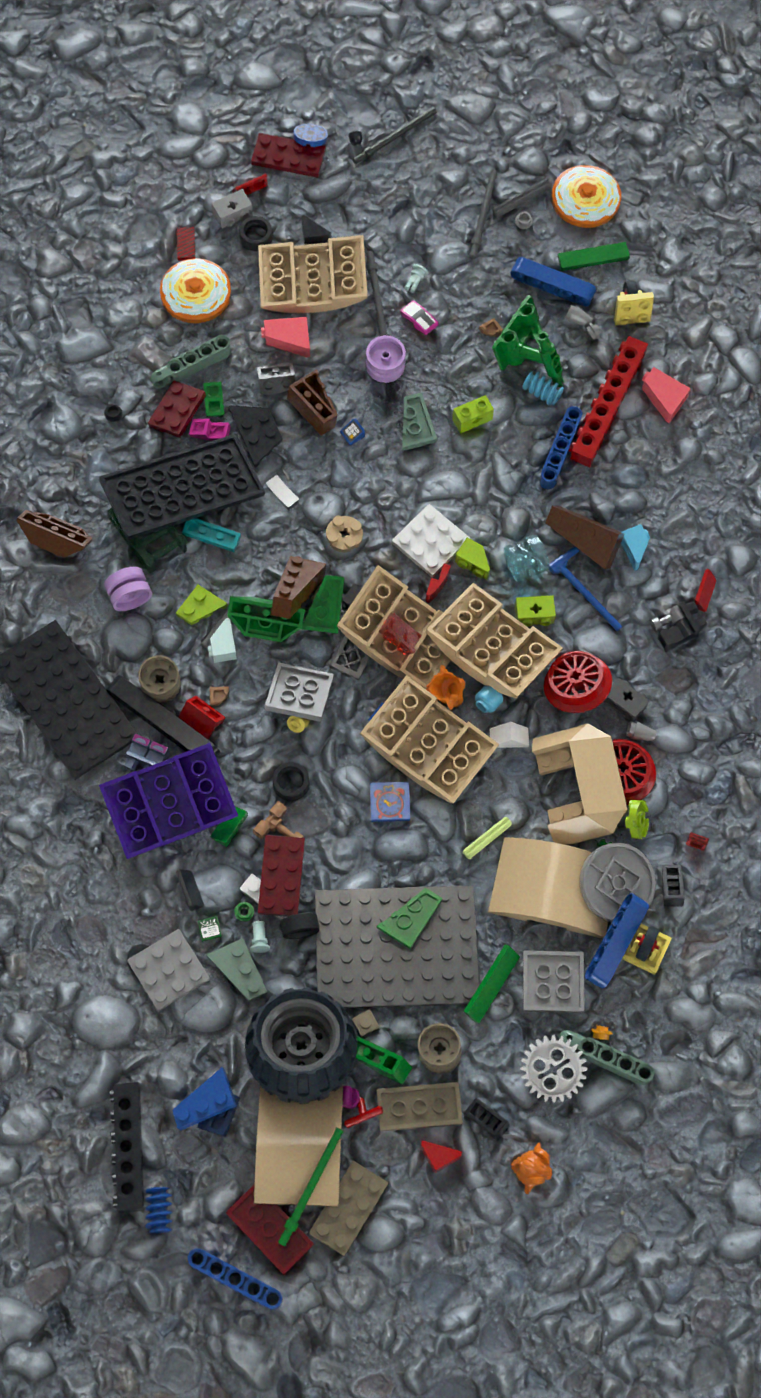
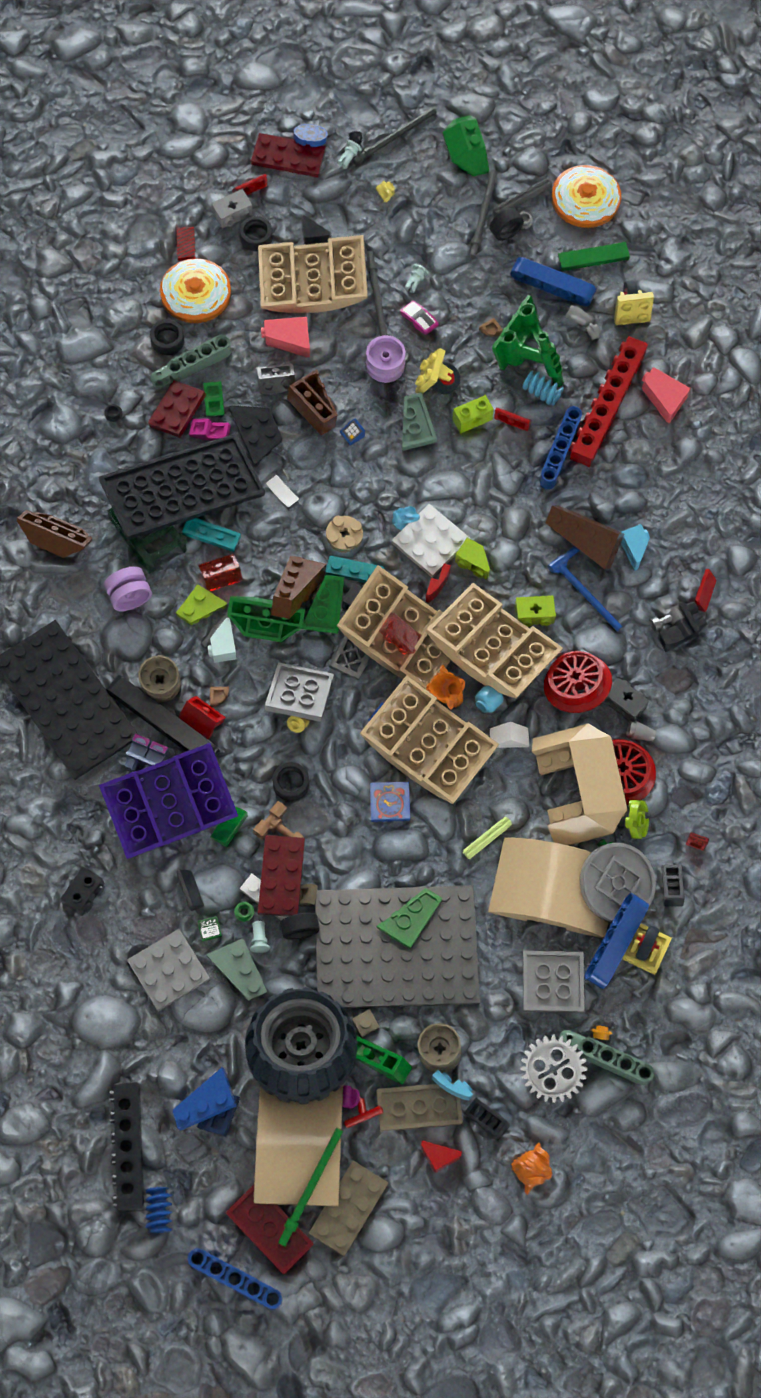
(82, 891): none -> black brick
(167, 349): none -> black tyre
(221, 572): none -> clear red bracket
(308, 895): none -> dark tan plate
(349, 569): none -> teal plate
(350, 152): none -> light aqua pin
(386, 190): none -> light yellow plate
(402, 516): none -> medium azure piece
(437, 374): none -> light yellow plate
(458, 1089): none -> medium azure slope
(466, 145): none -> green wedge
(491, 984): green tile -> none
(506, 224): none -> black tyre
(512, 419): none -> red slope
(526, 558): clear light blue wheel -> none

